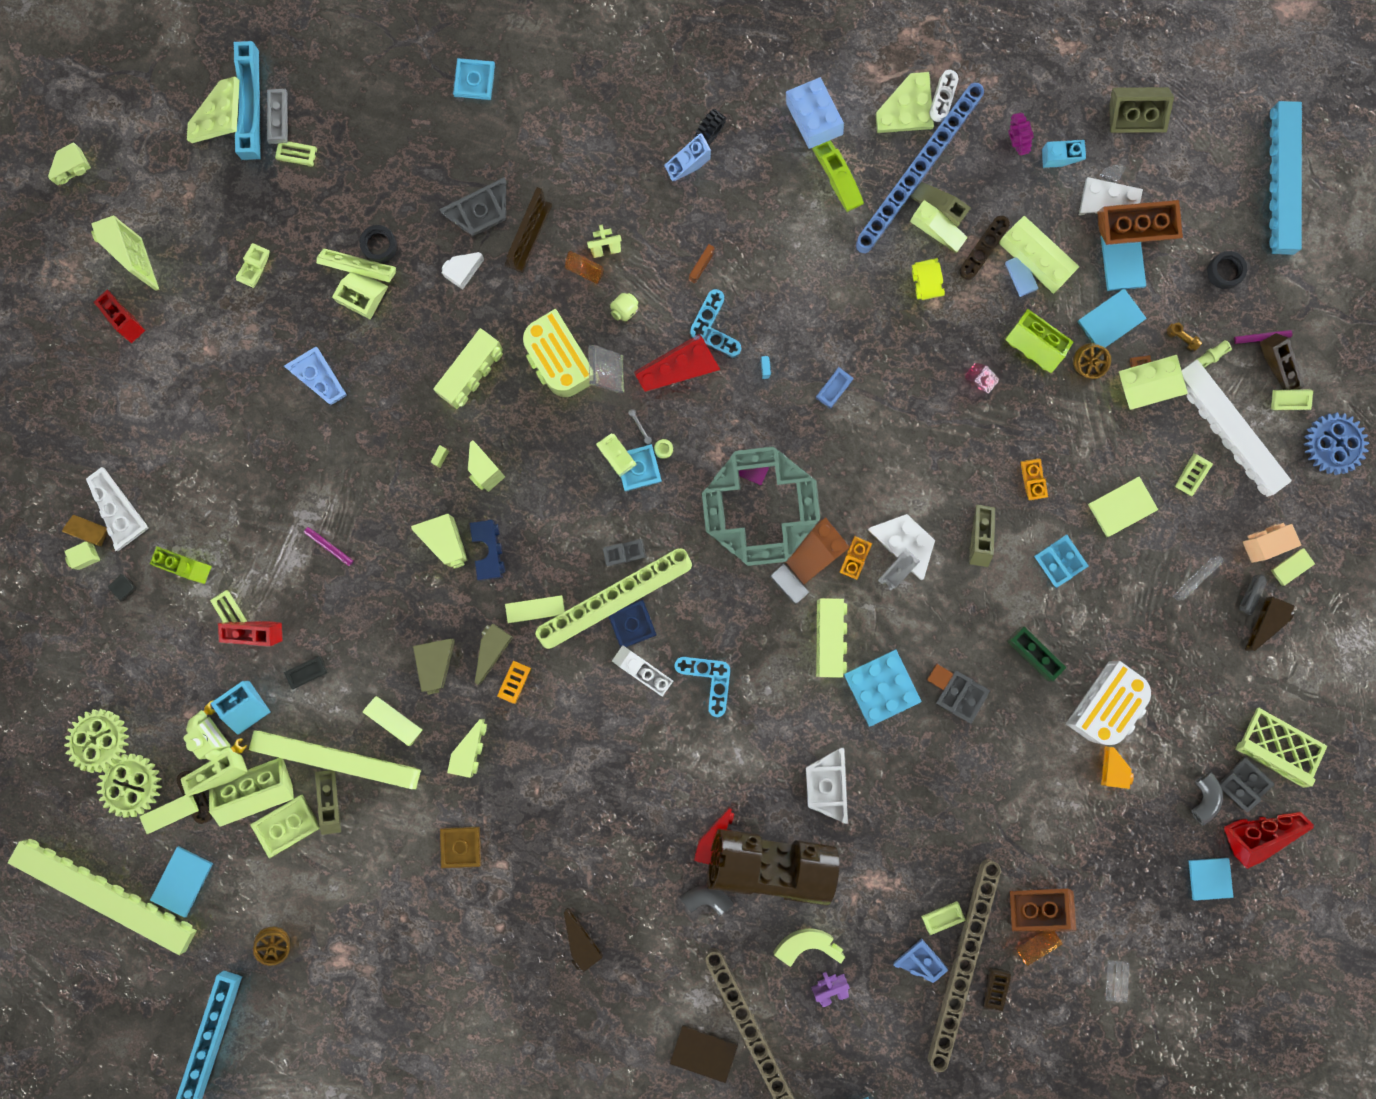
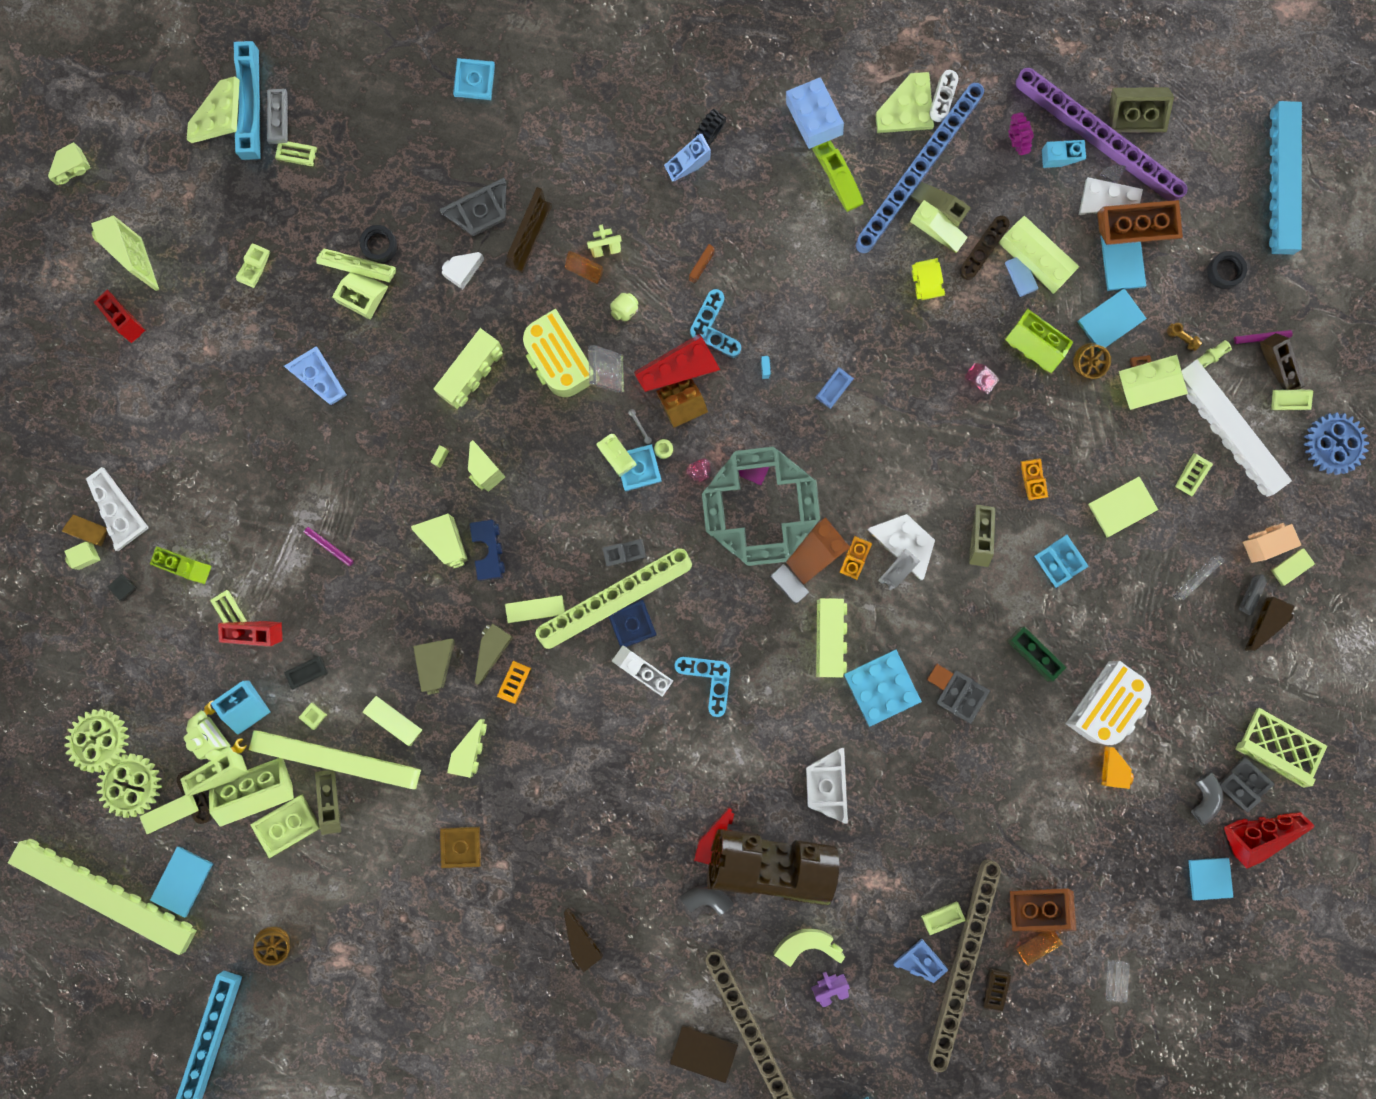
(312, 716): none -> yellowish green tile
(682, 402): none -> pearl gold slope
(699, 470): none -> clear pink cone
(1097, 126): none -> medium lavender beam

